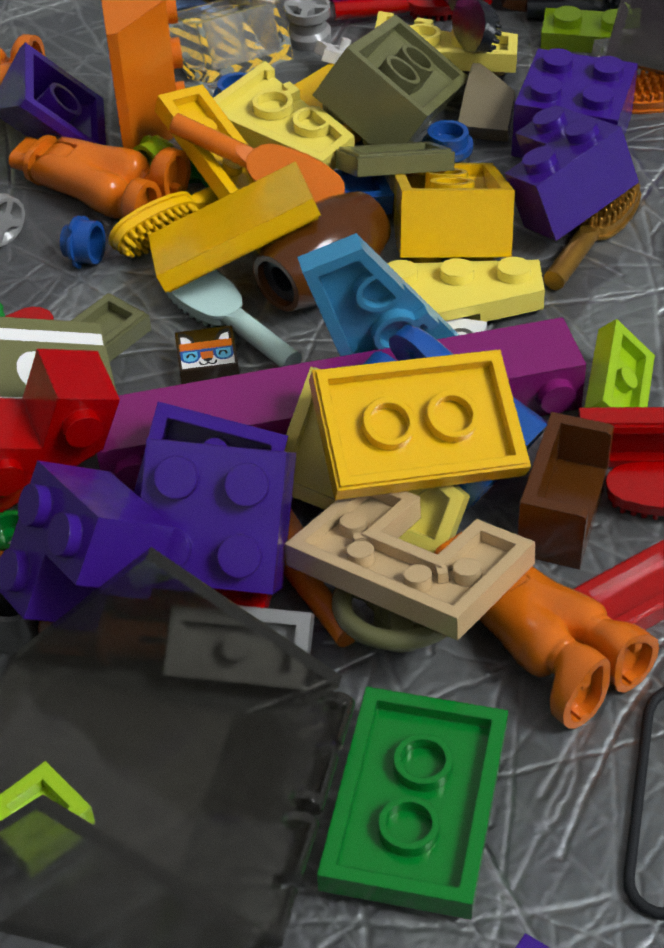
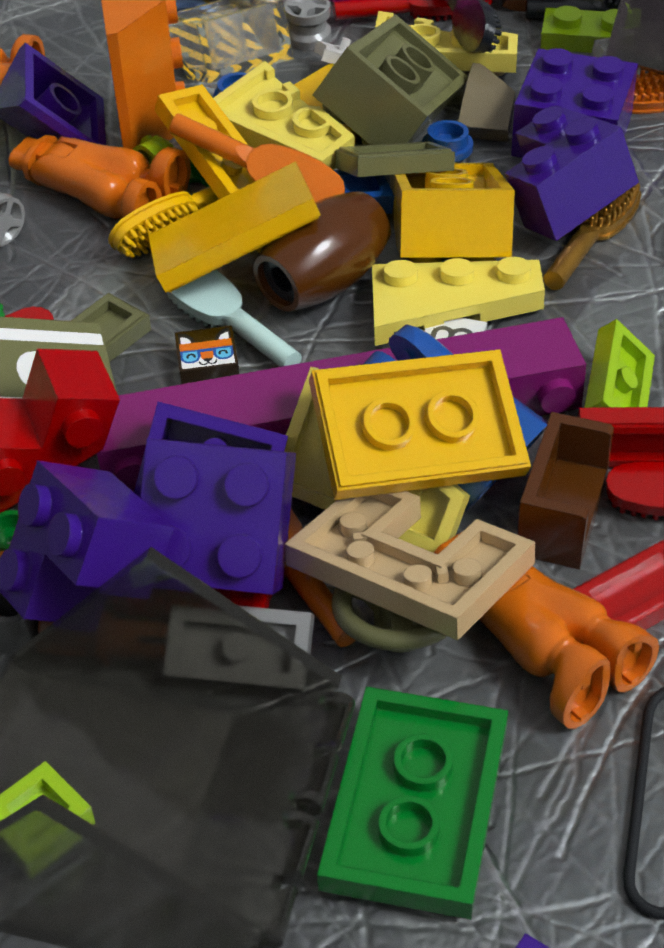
(83, 241): blue plate -> none
(364, 297): dark azure wing -> none

